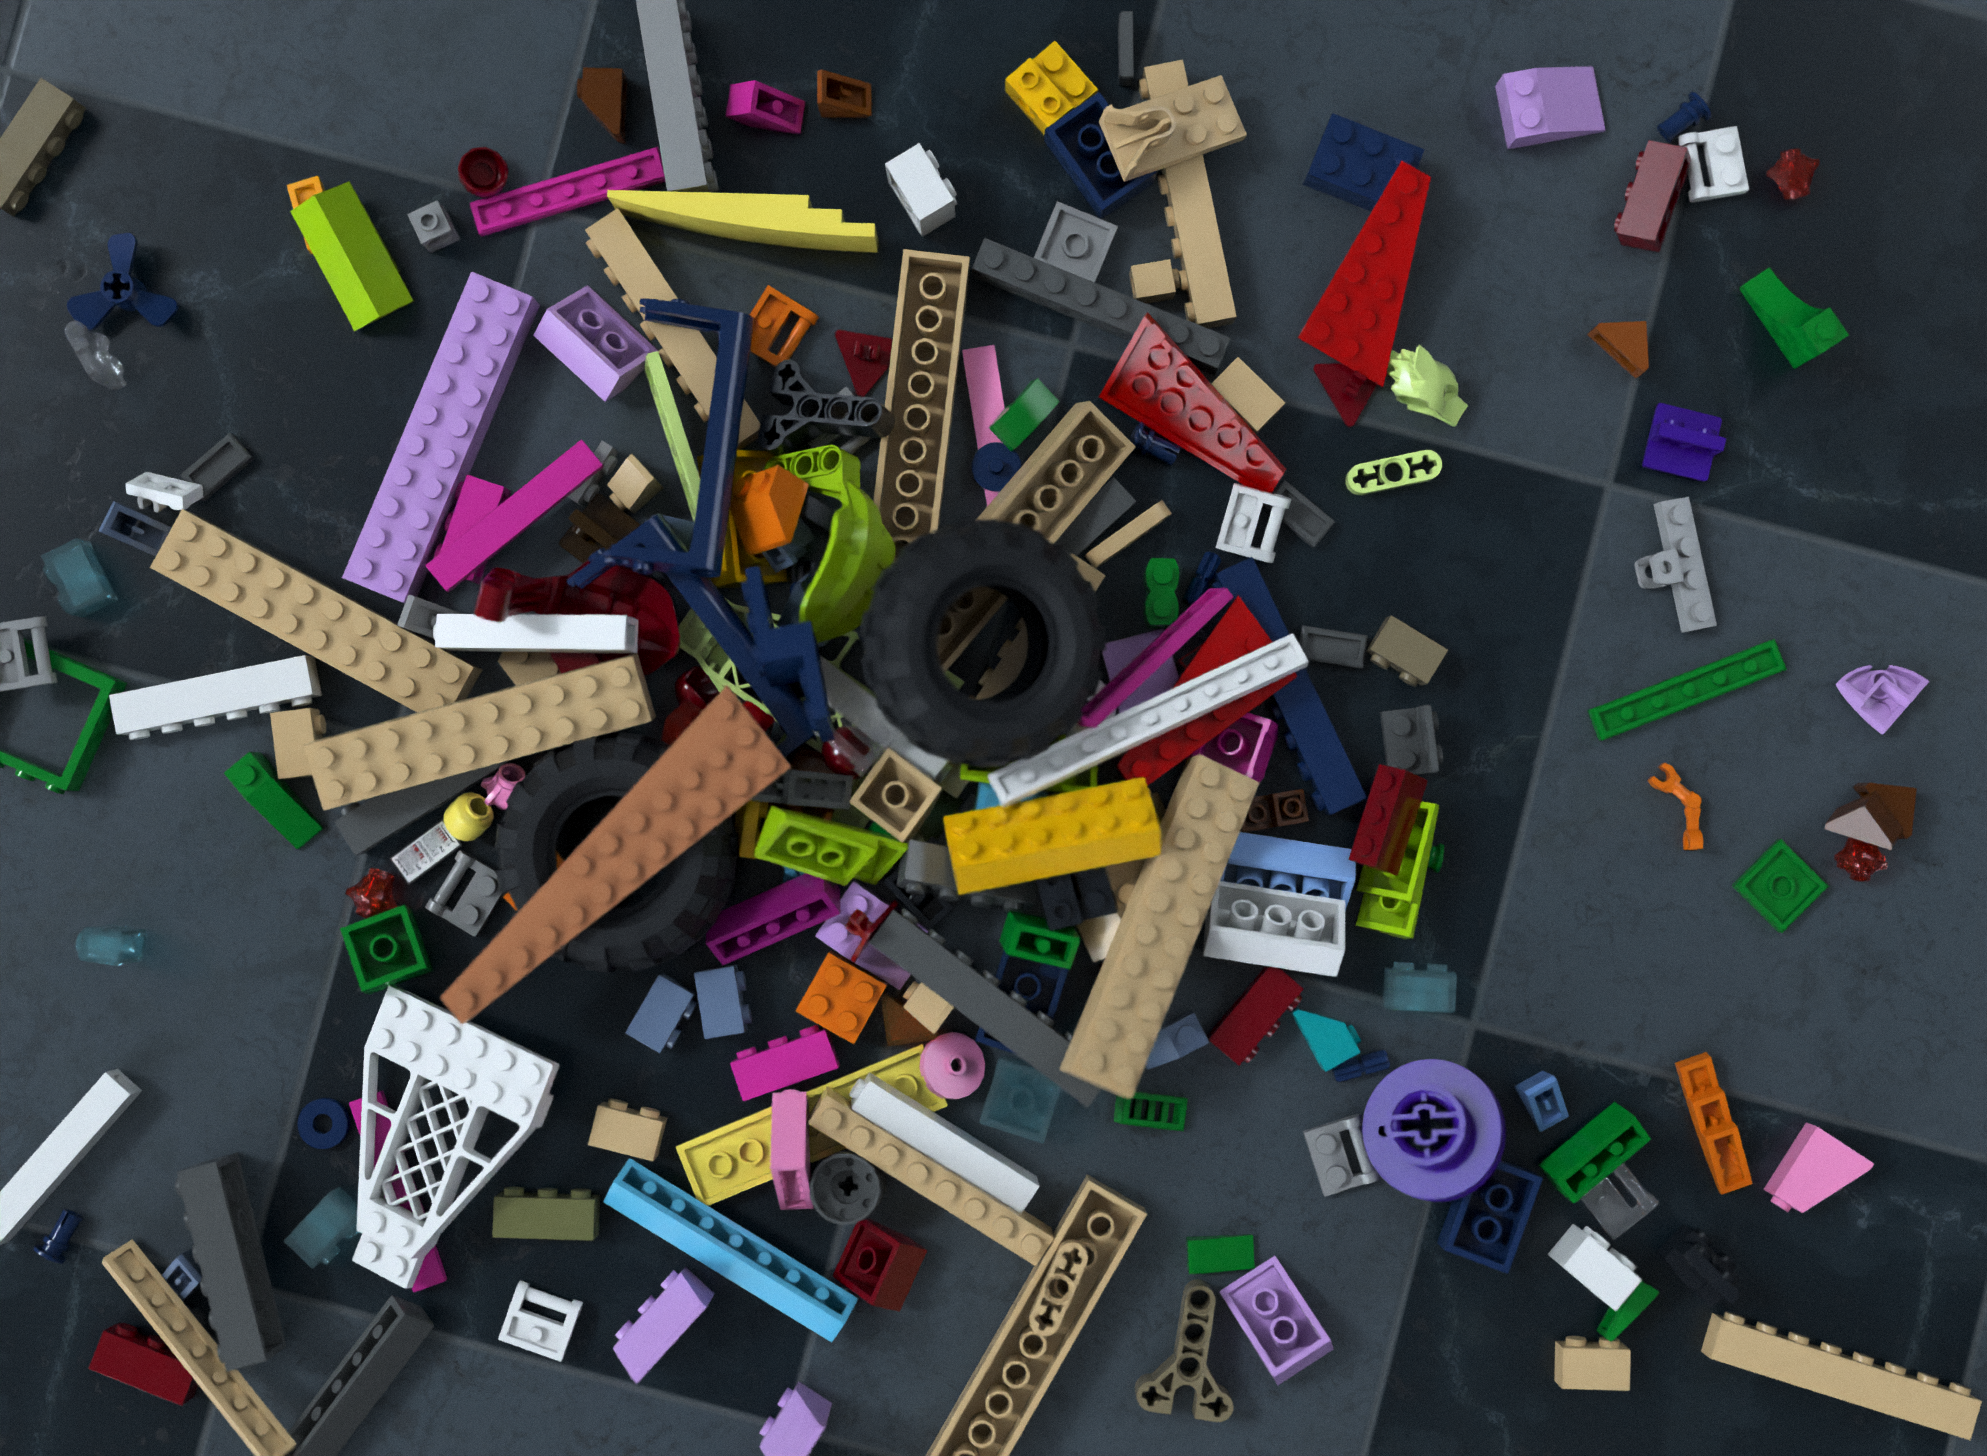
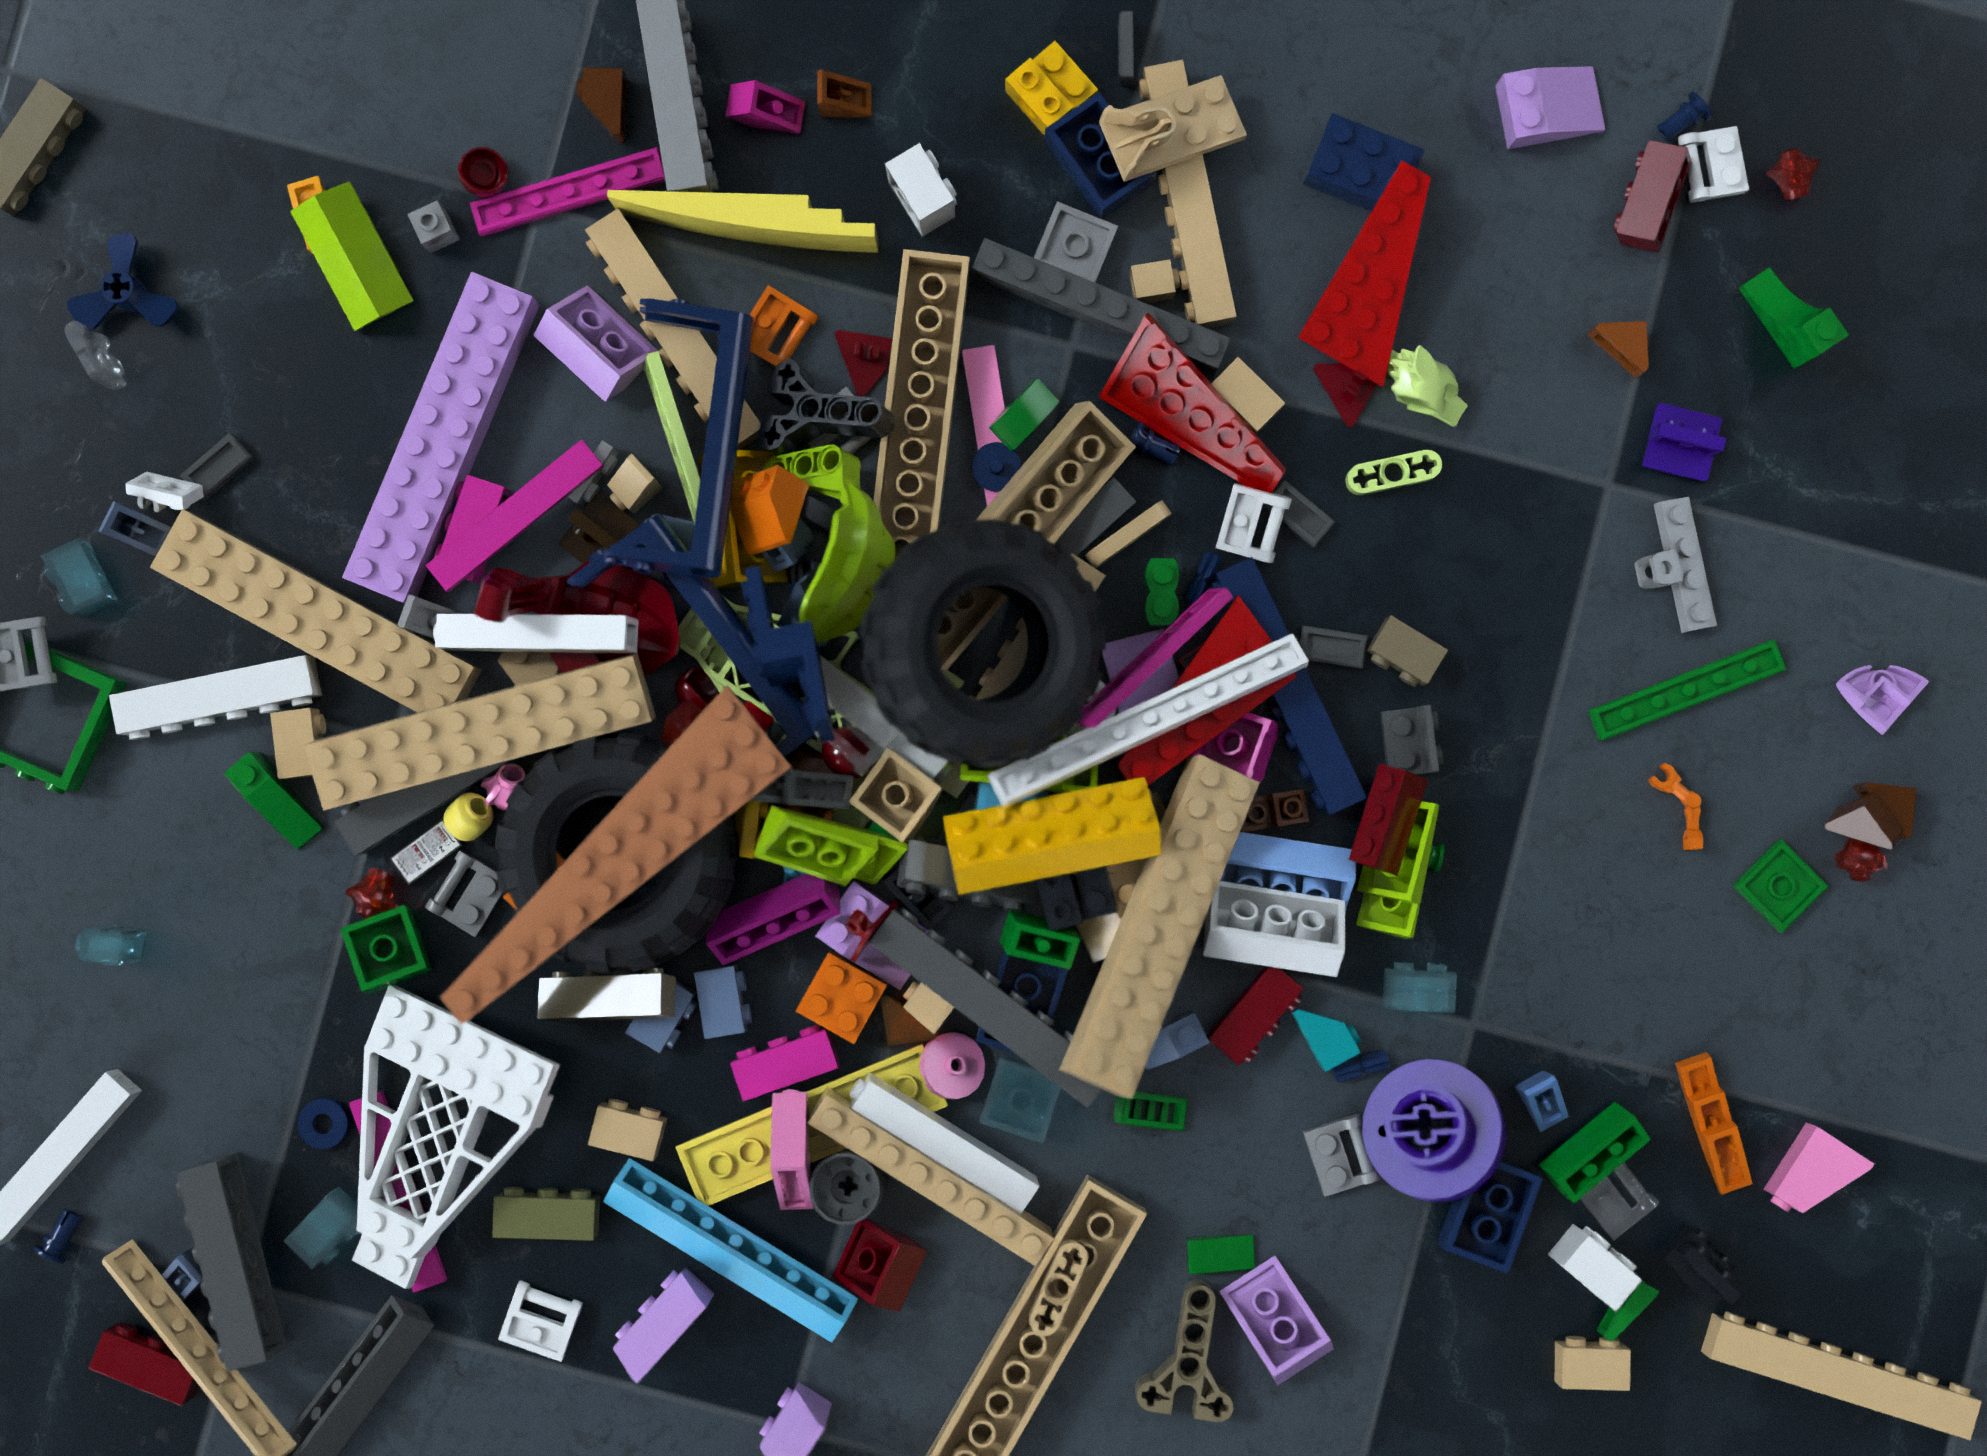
(607, 997): none -> dark tan brick

